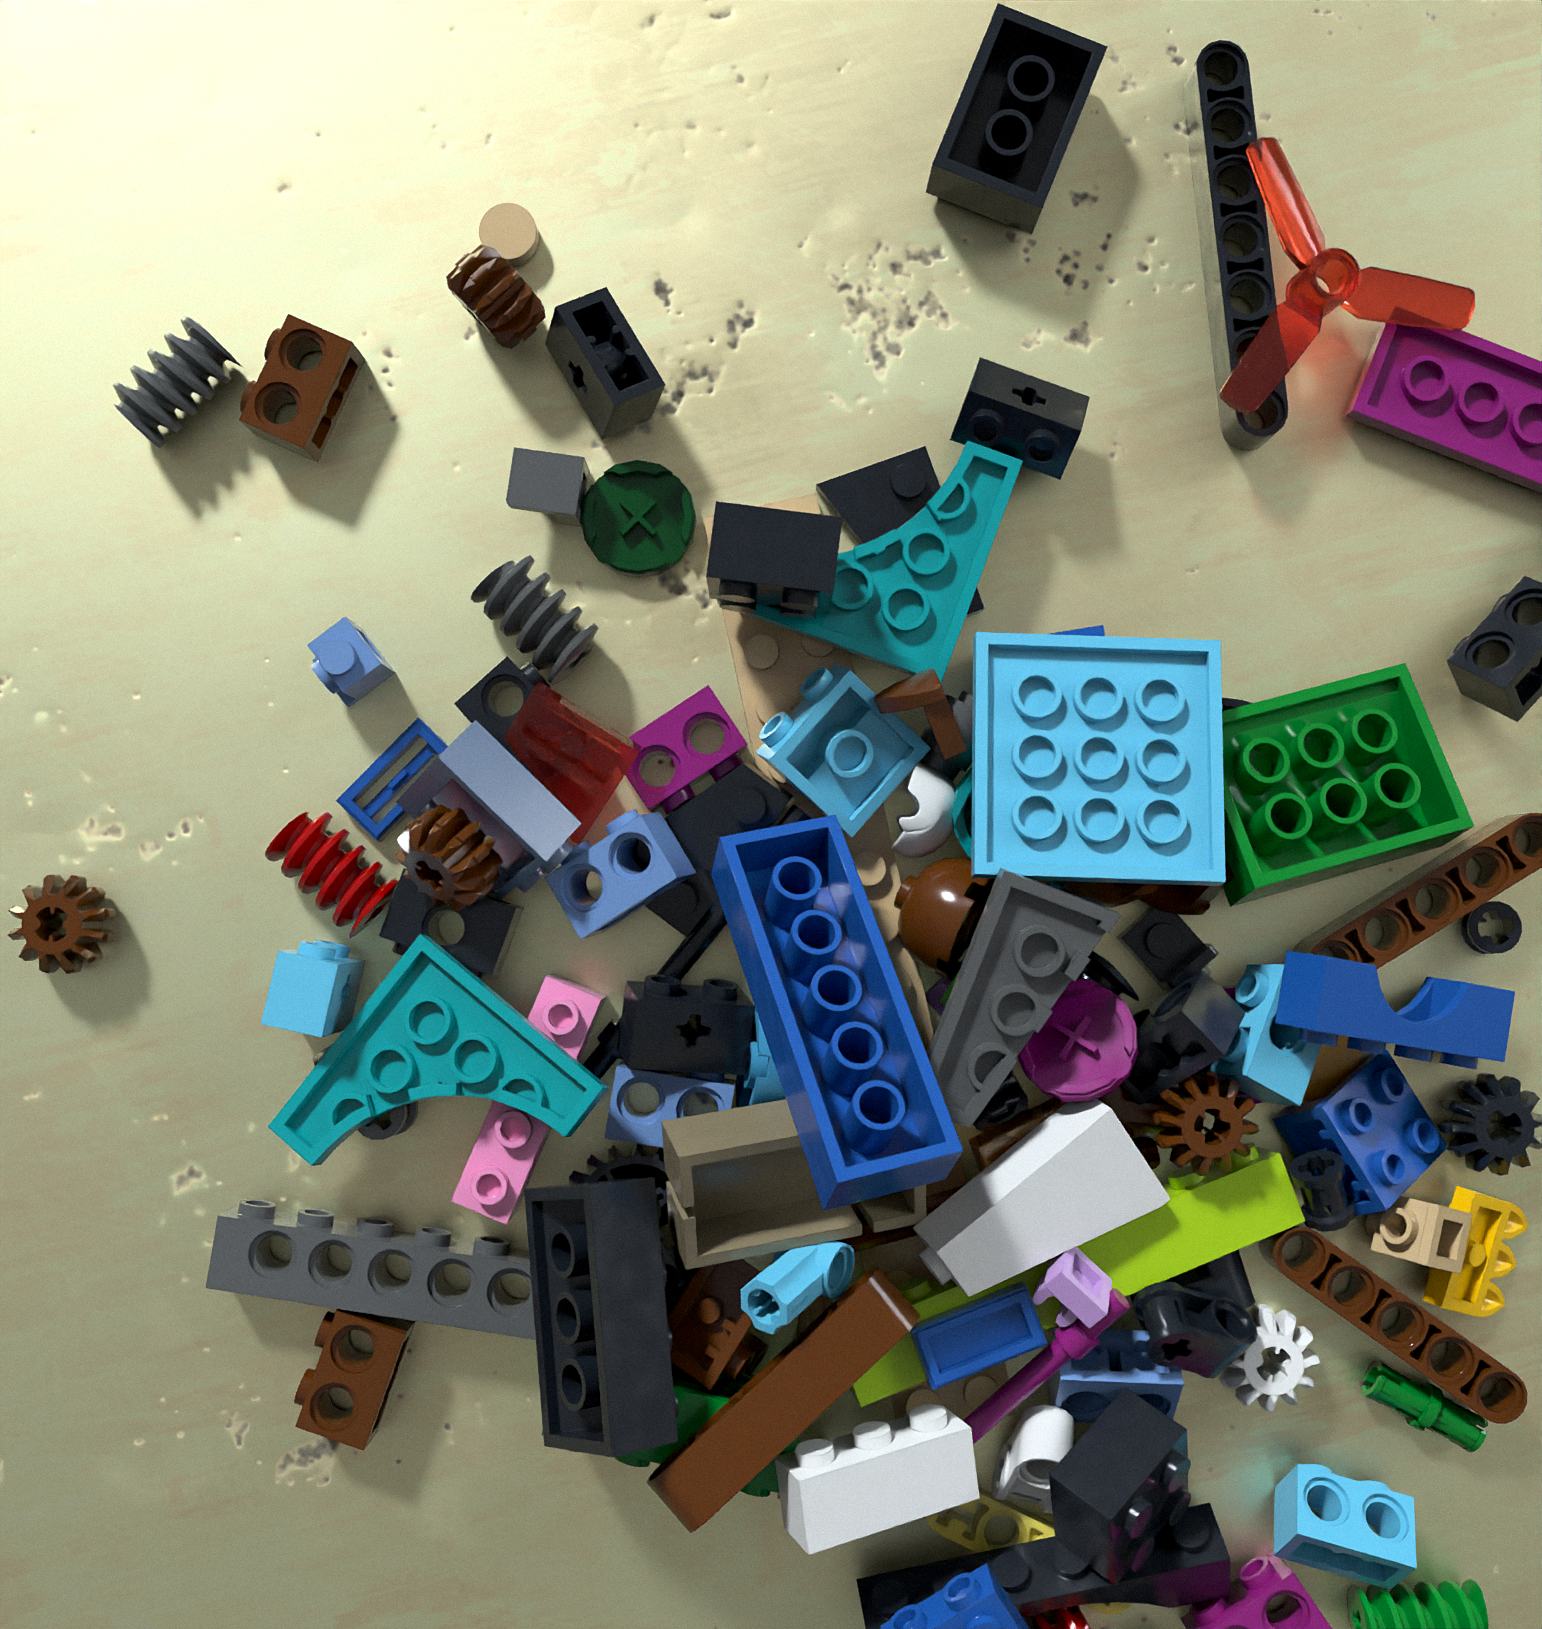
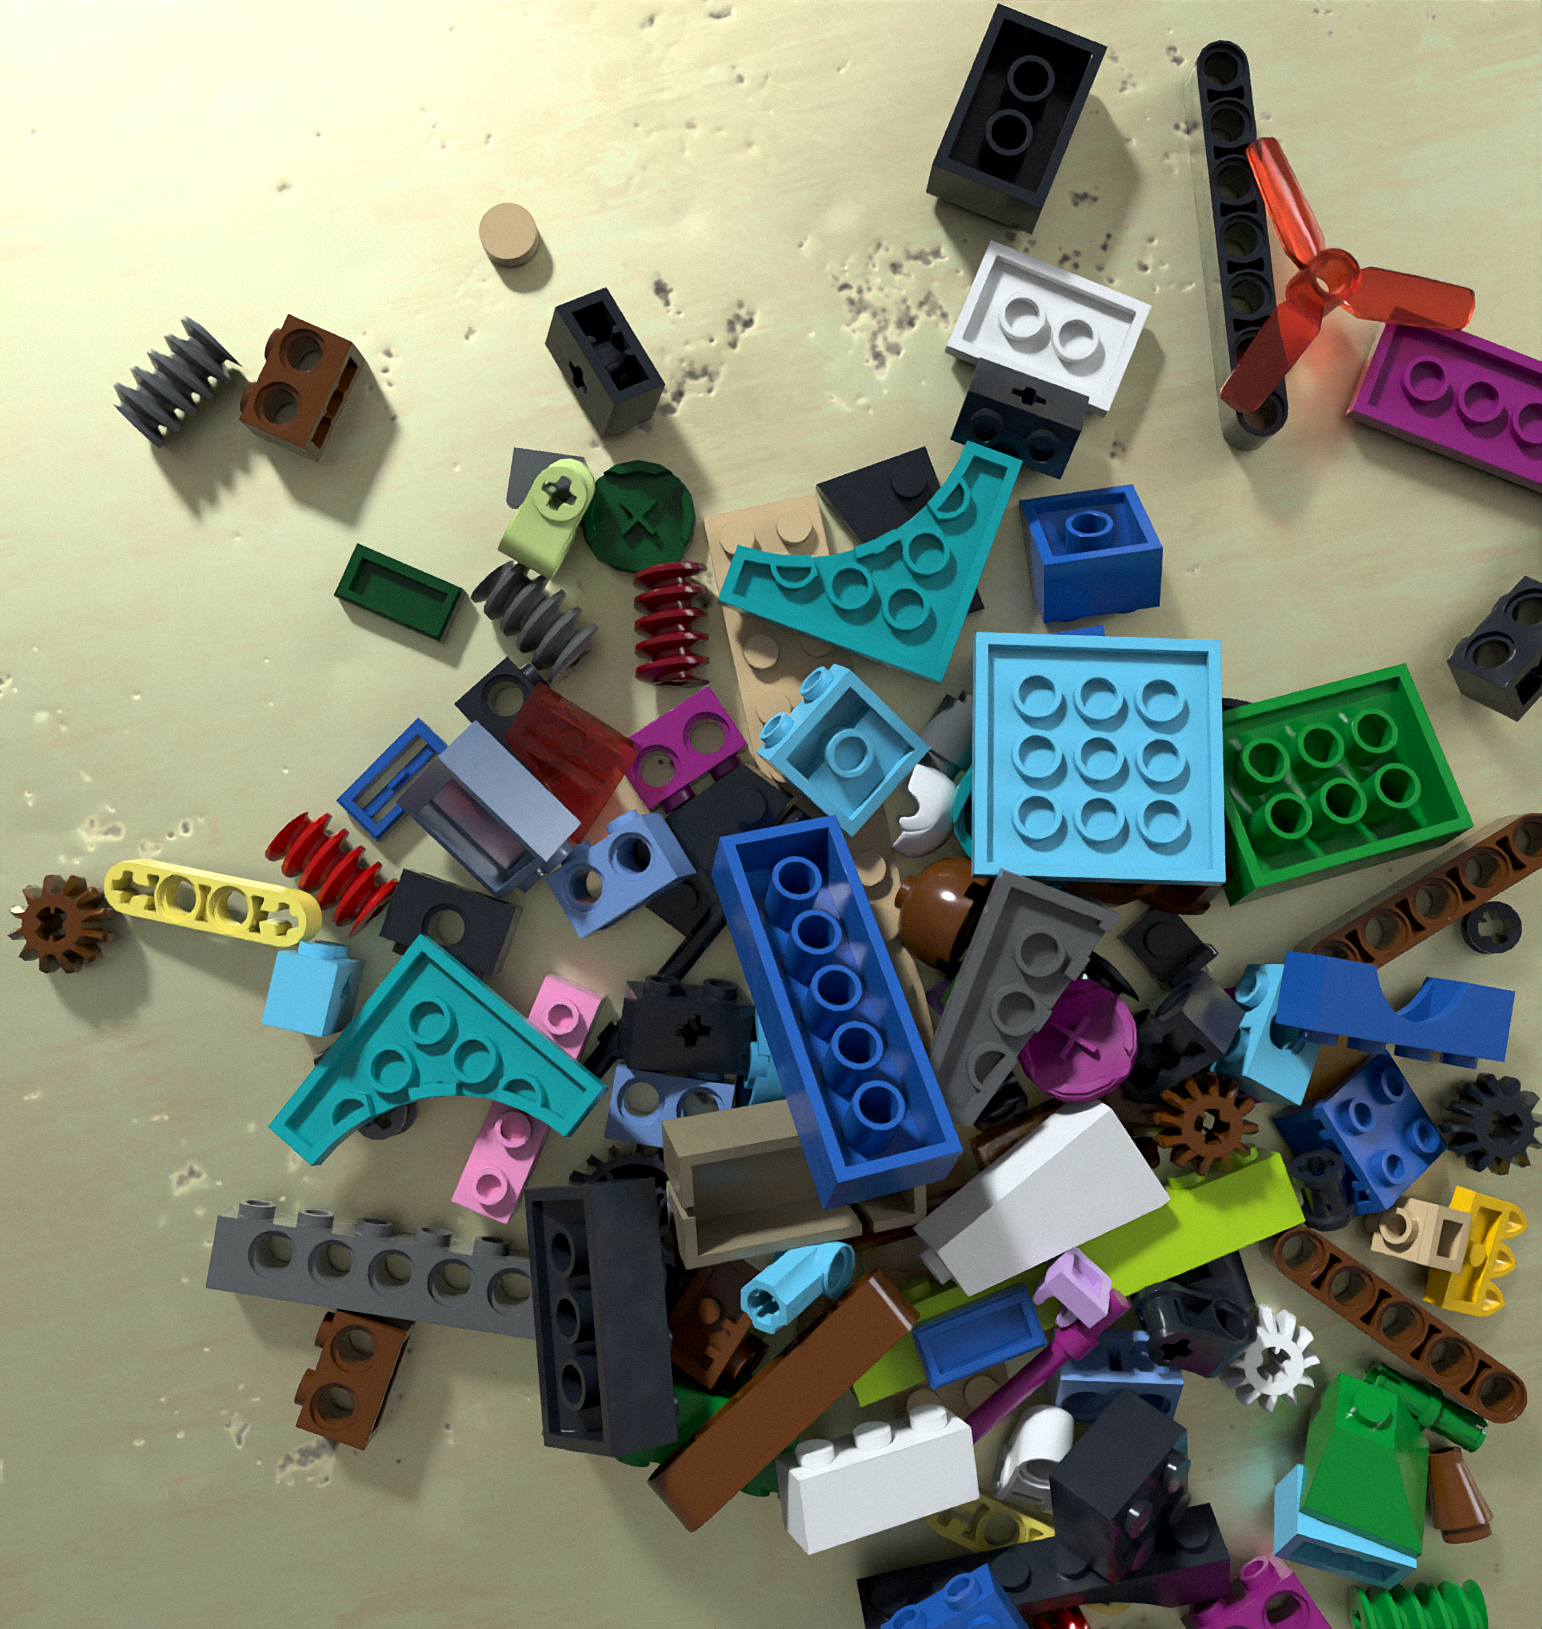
(211, 902): none -> light yellow beam
(348, 661): medium blue brick -> none
(400, 593): none -> dark green tile
(449, 857): reddish brown gear -> none
(496, 296): reddish brown gear -> none
(545, 525): none -> yellowish green piece
(669, 625): none -> dark red piece
(773, 559): black brick -> none
(926, 692): reddish brown tile -> none
(1048, 325): none -> white plate
(1091, 553): none -> blue slope
(1366, 1465): none -> green slope
(1456, 1499): none -> reddish brown cone

